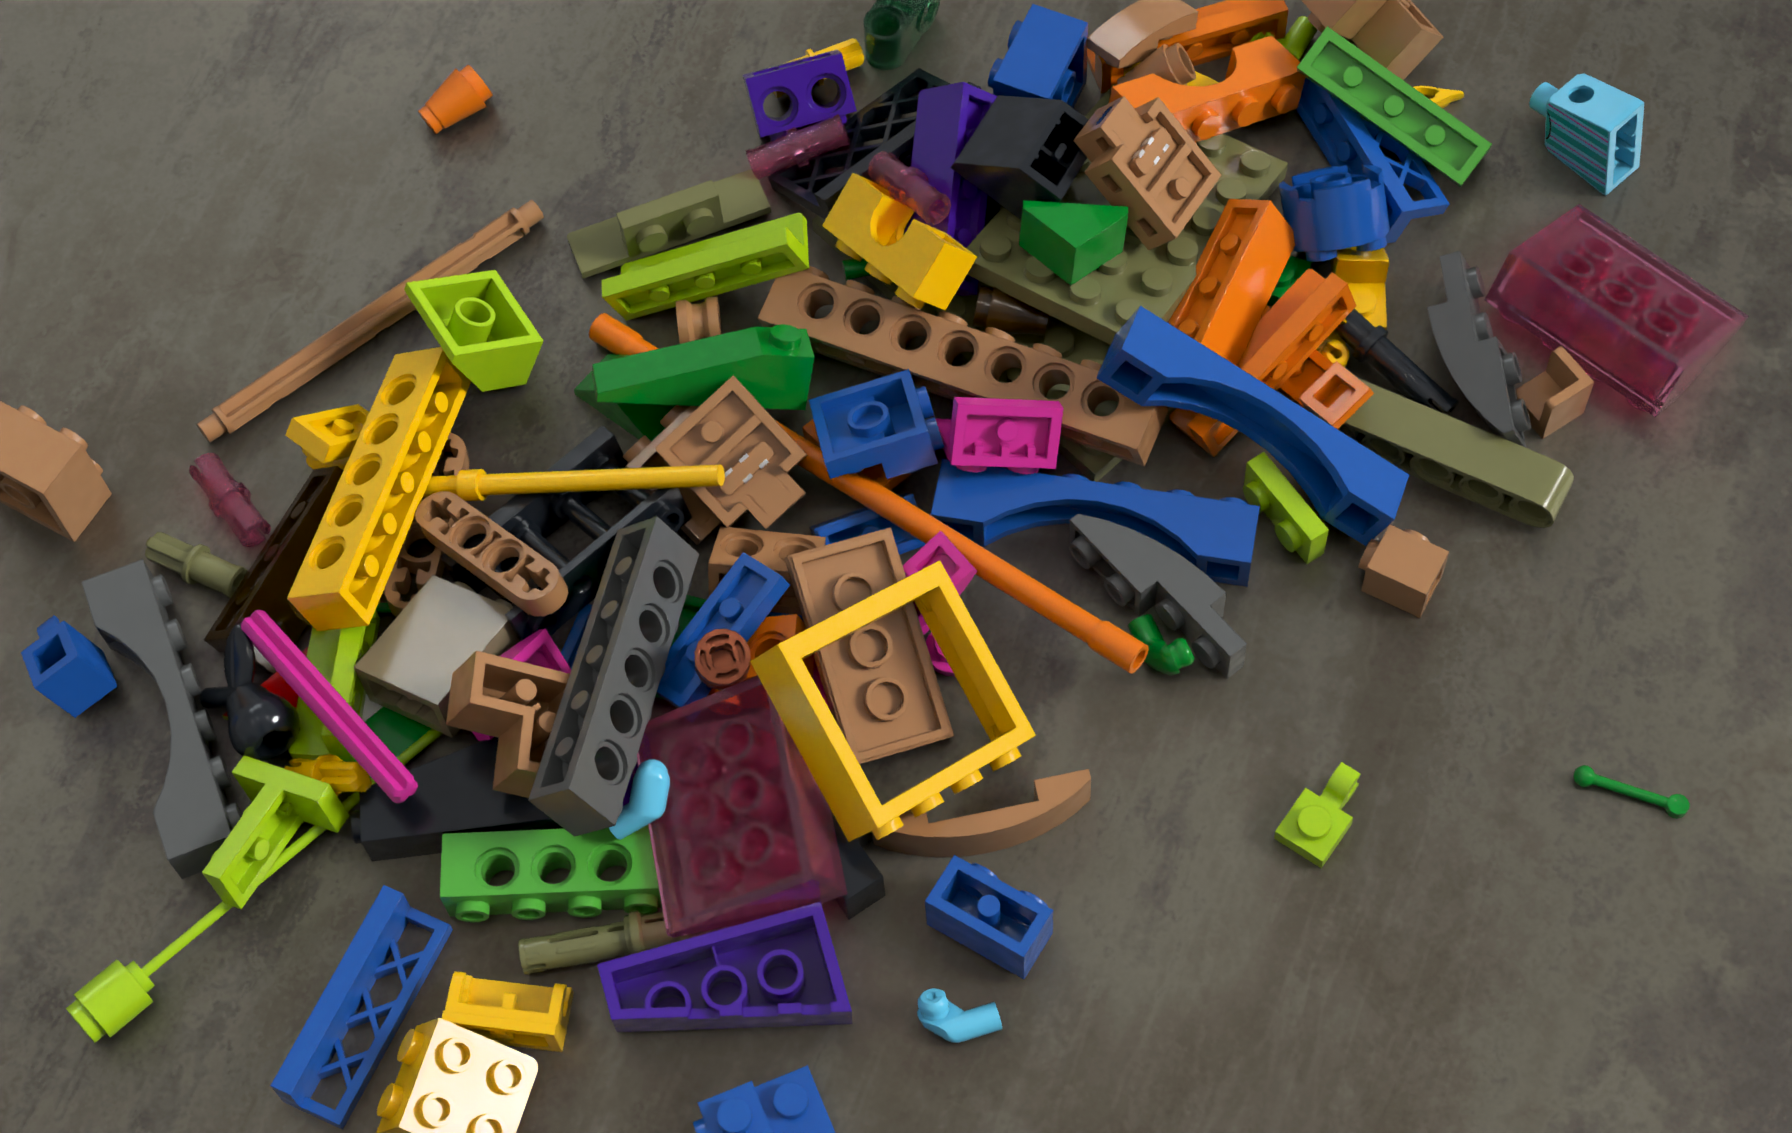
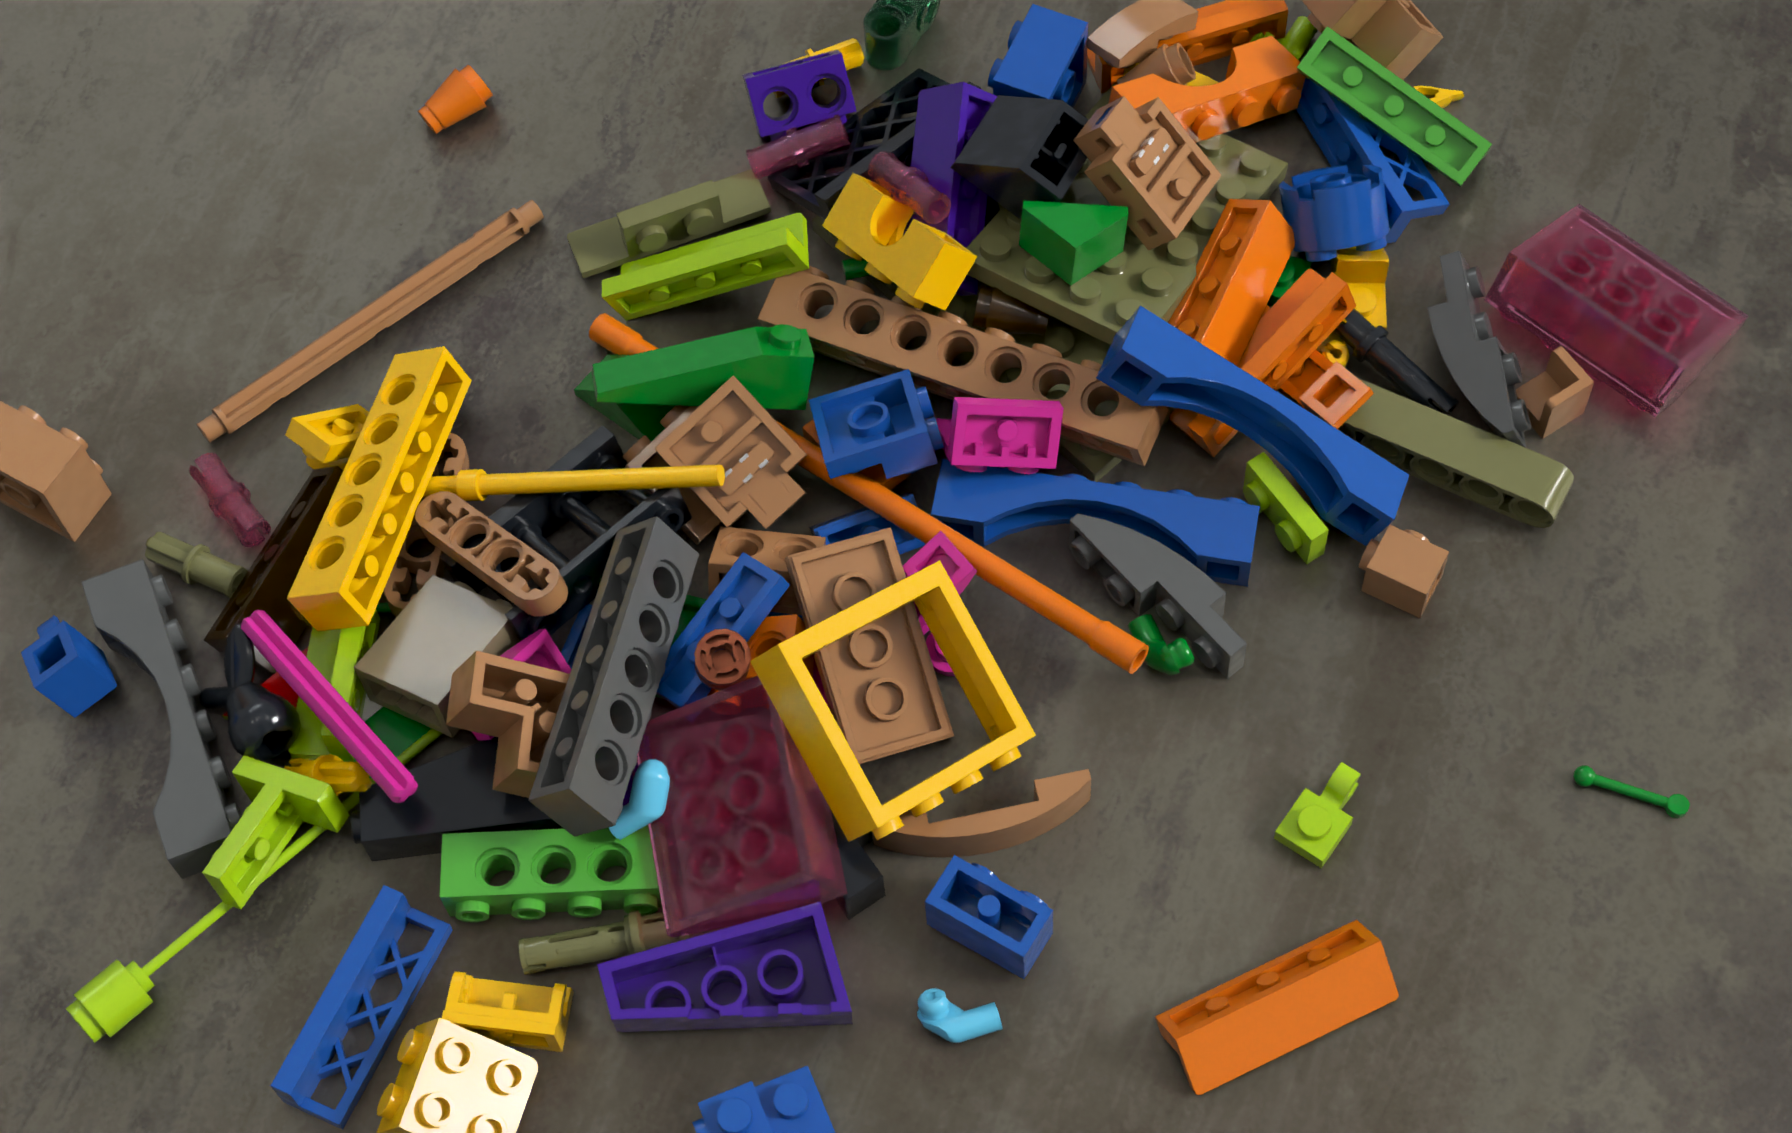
(479, 327): lime slope -> none
(698, 320): medium nougat wheel -> none
(1279, 1006): none -> orange panel
(1592, 129): medium azure torso -> none

